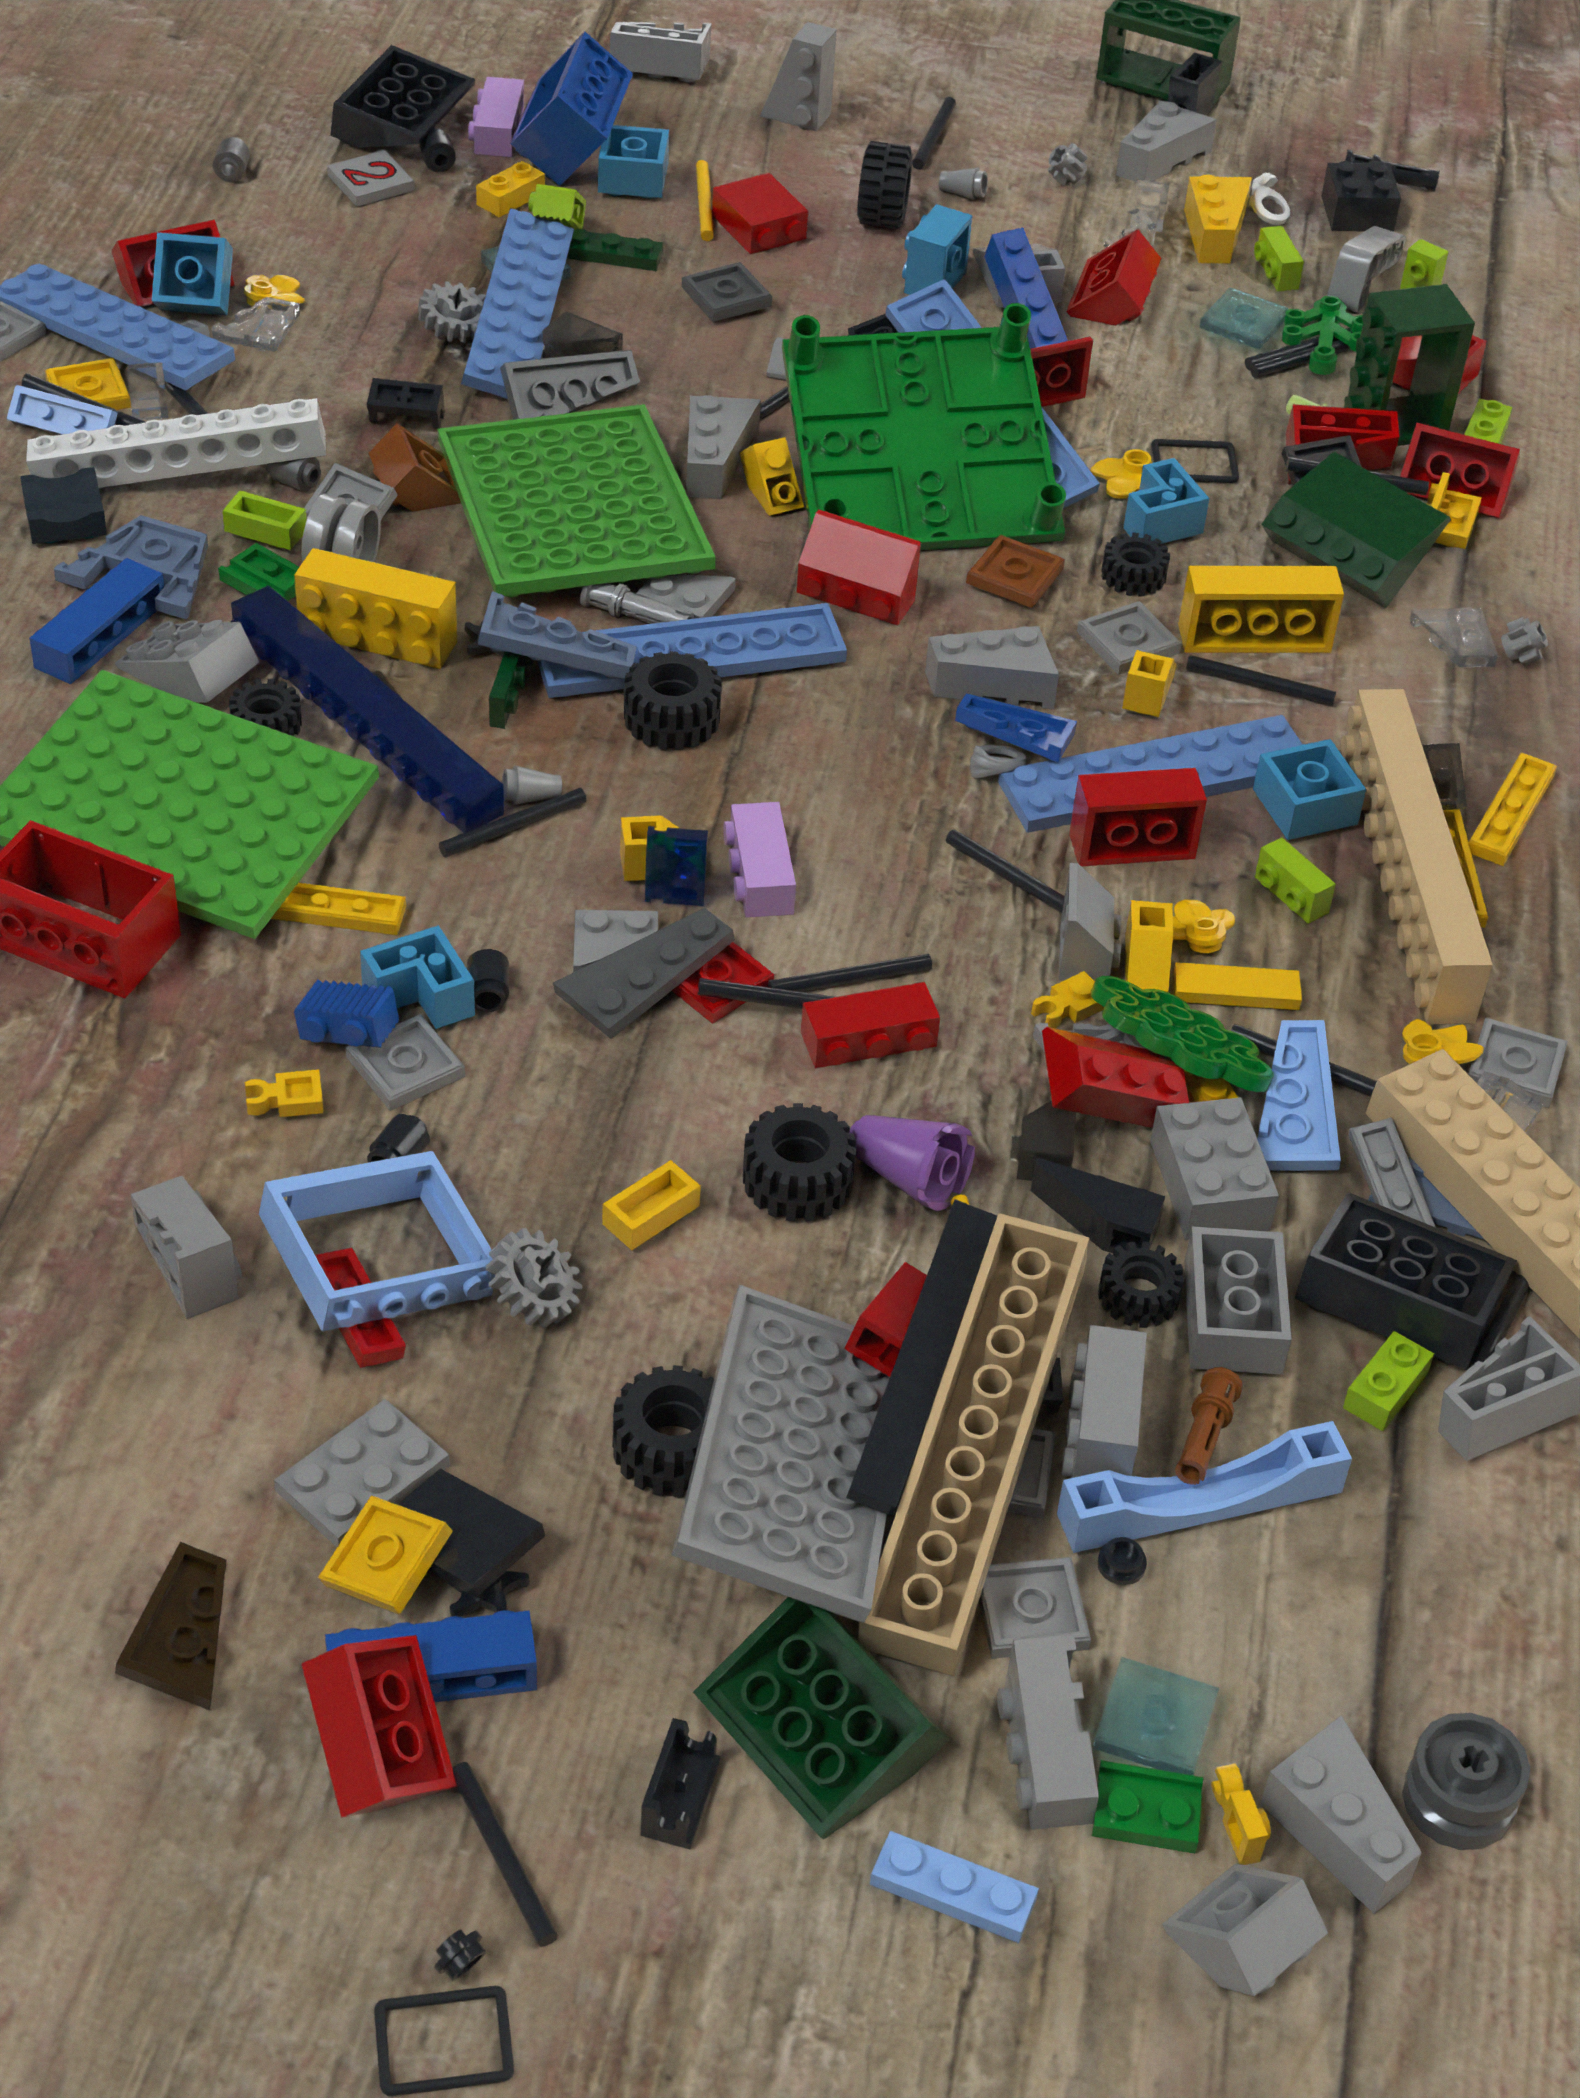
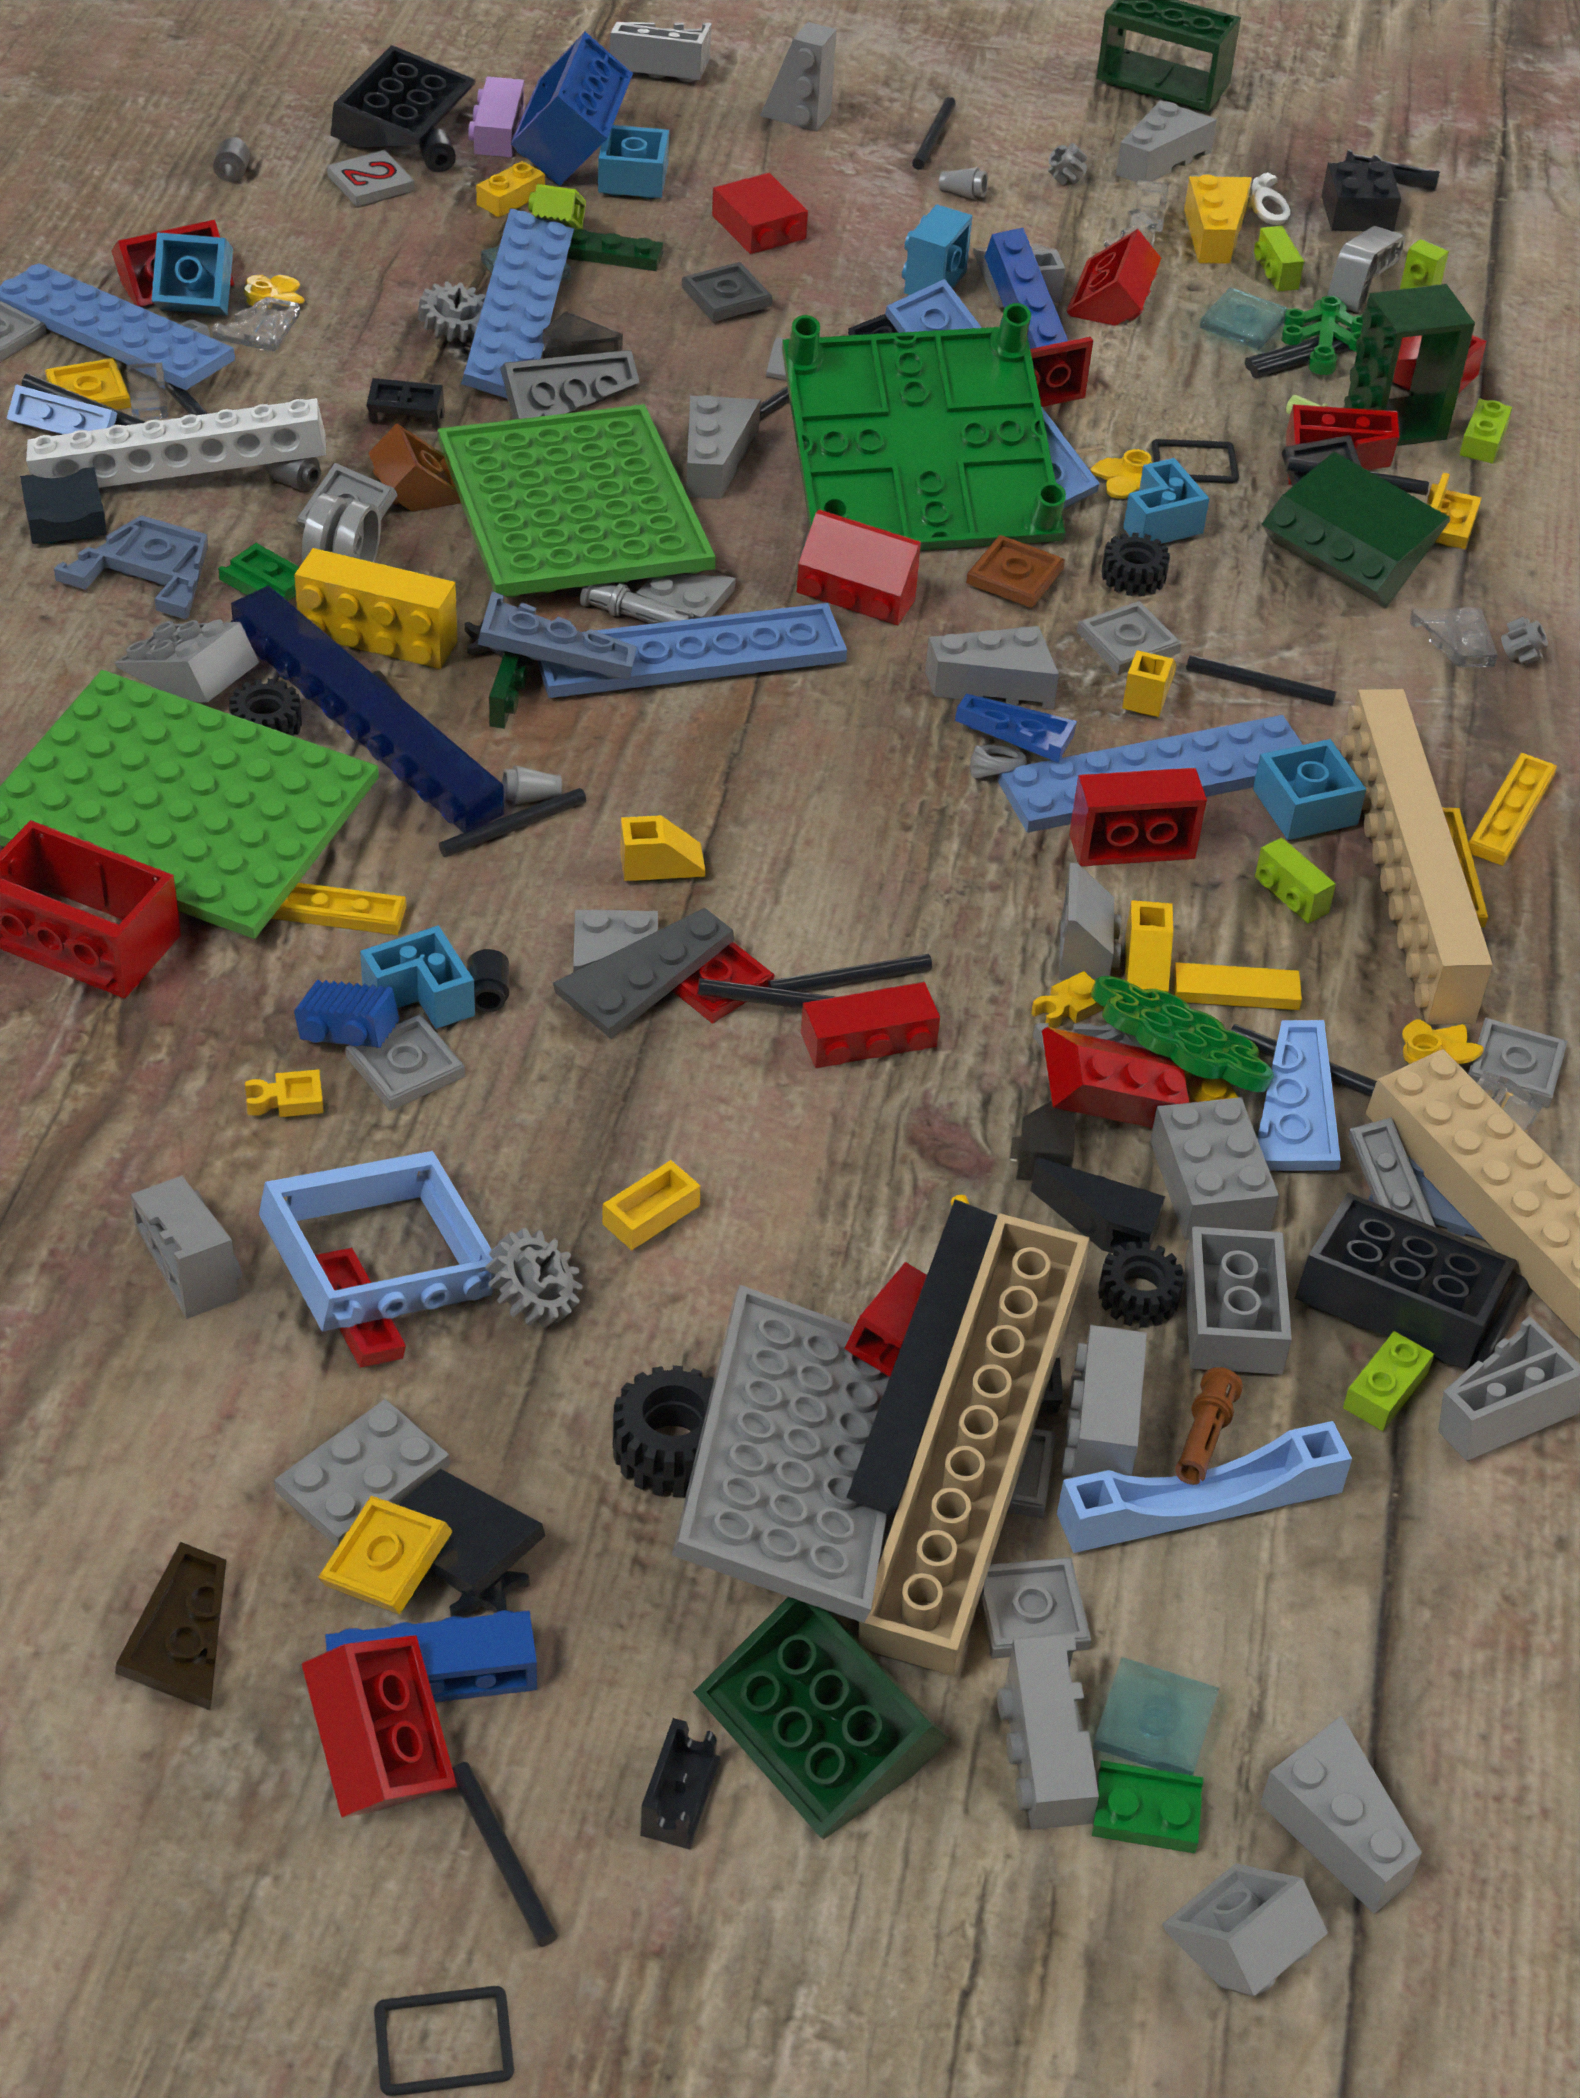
(96, 621): blue brick -> none
(264, 520): lime piece -> none
(400, 1137): black brick -> none
(459, 1954): black plate -> none
(672, 700): black tyre -> none
(676, 866): clear blue plate -> none
(704, 200): yellow bar -> none
(760, 859): lavender brick -> none
(772, 476): yellow slope -> none
(792, 1187): black tyre -> none
(884, 184): black tyre -> none
(916, 1156): medium lavender cone -> none
(954, 1886): light blue plate -> none
(1006, 869): black bar -> none
(1122, 1561): black plate -> none
(1195, 83): black torso -> none
(1201, 926): yellow plate -> none
(1244, 1823): yellow plate -> none
(1260, 609): yellow brick -> none
(1447, 773): clear smoke slope -> none
(1465, 1781): dark grey wheel -> none
(1473, 465): red slope -> none

